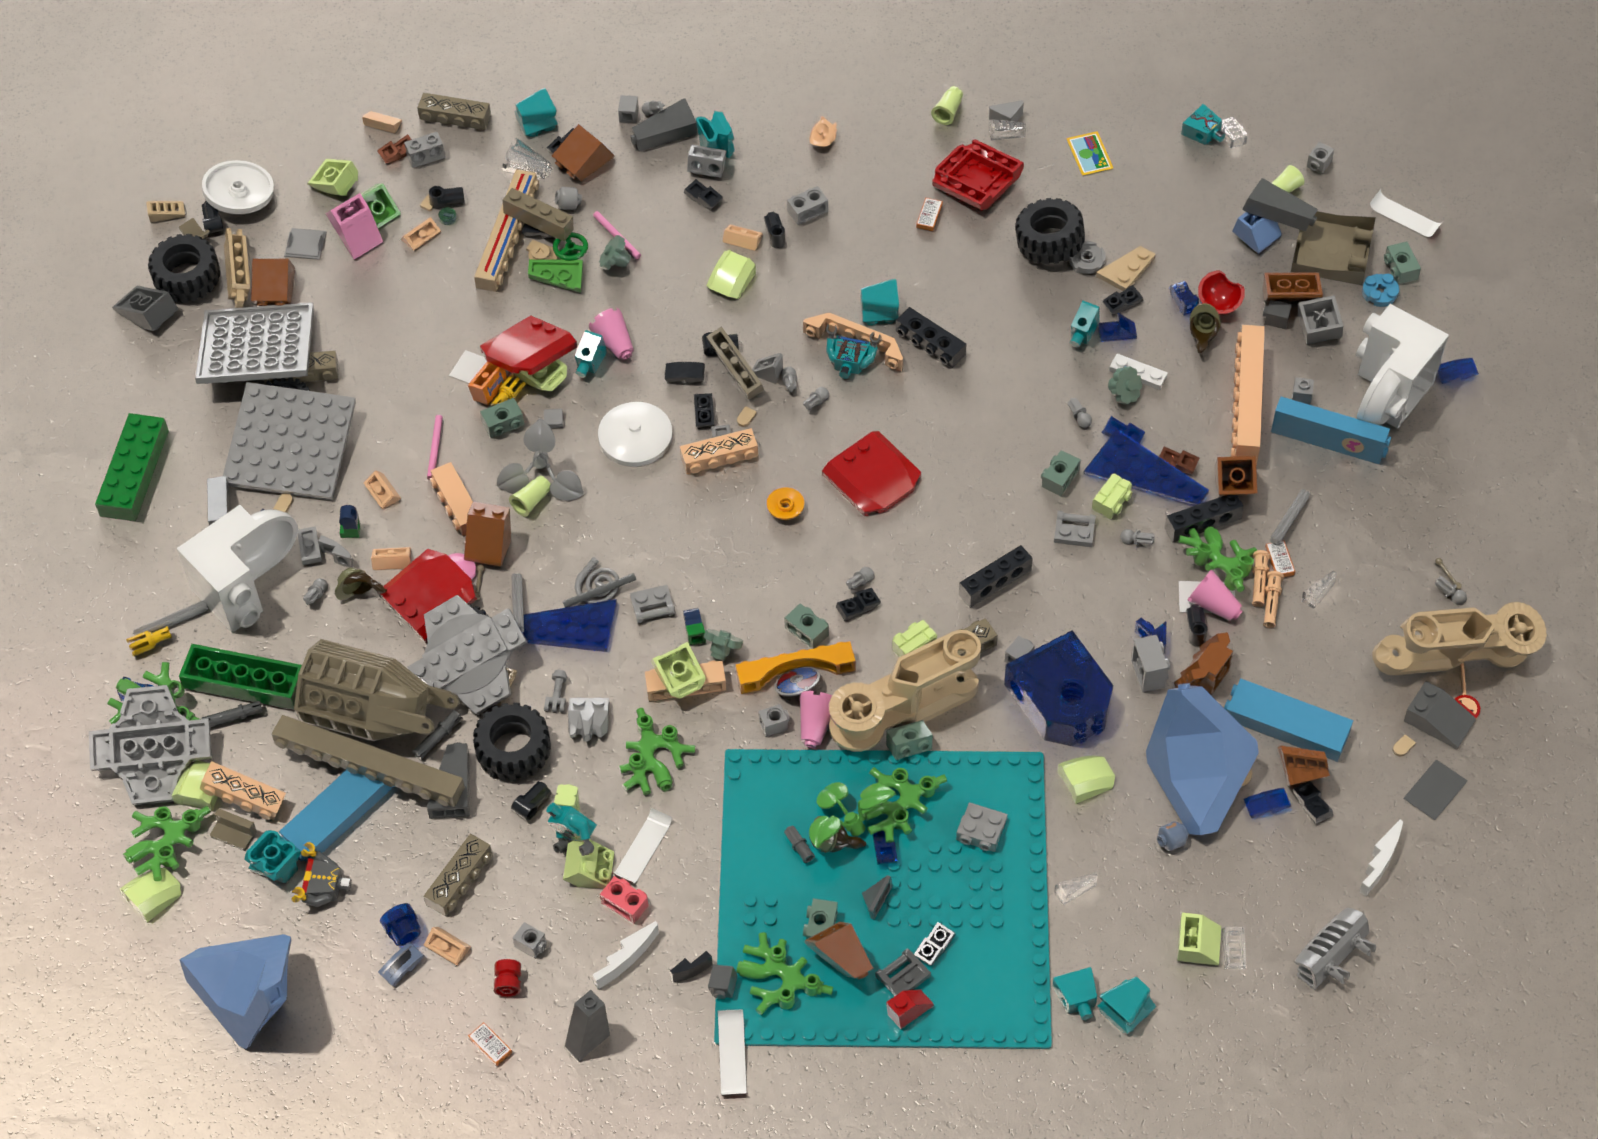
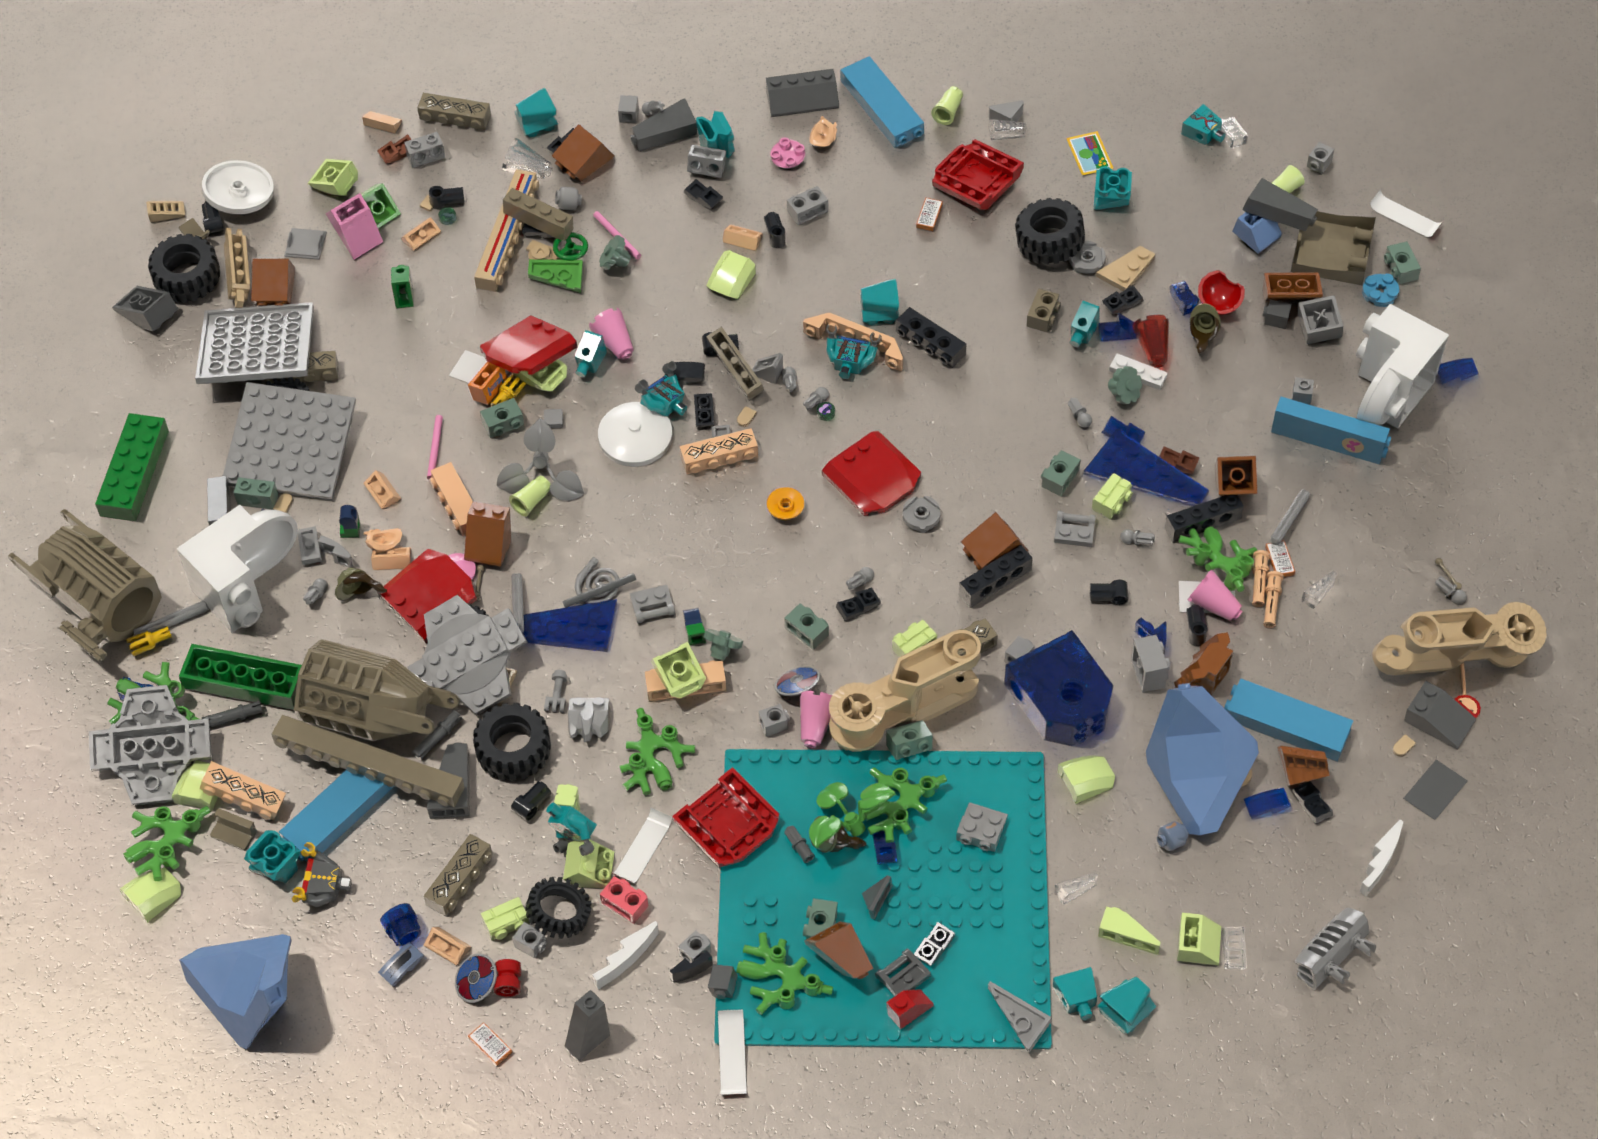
(95, 583): none -> dark tan piece
(256, 493): none -> sand green brick
(383, 539): none -> light nougat hat
(402, 279): none -> green torso
(475, 978): none -> shield
(504, 918): none -> yellowish green brick
(553, 925): none -> black tyre
(664, 394): none -> torso
(694, 939): none -> light grey brick
(728, 820): none -> red wedge
(787, 153): none -> bright pink dish
(802, 92): none -> dark grey slope
(825, 411): none -> clear green tile
(833, 658): light orange arch -> none
(882, 101): none -> dark azure brick
(925, 522): none -> light grey plate
(990, 541): none -> dark orange slope
(1025, 1019): none -> light grey wing
(1042, 310): none -> dark tan brick
(1112, 188): none -> teal piece
(1115, 592): none -> black piece
(1123, 929): none -> yellowish green slope
(1153, 338): none -> clear red cone
(1248, 392): light nougat brick -> none

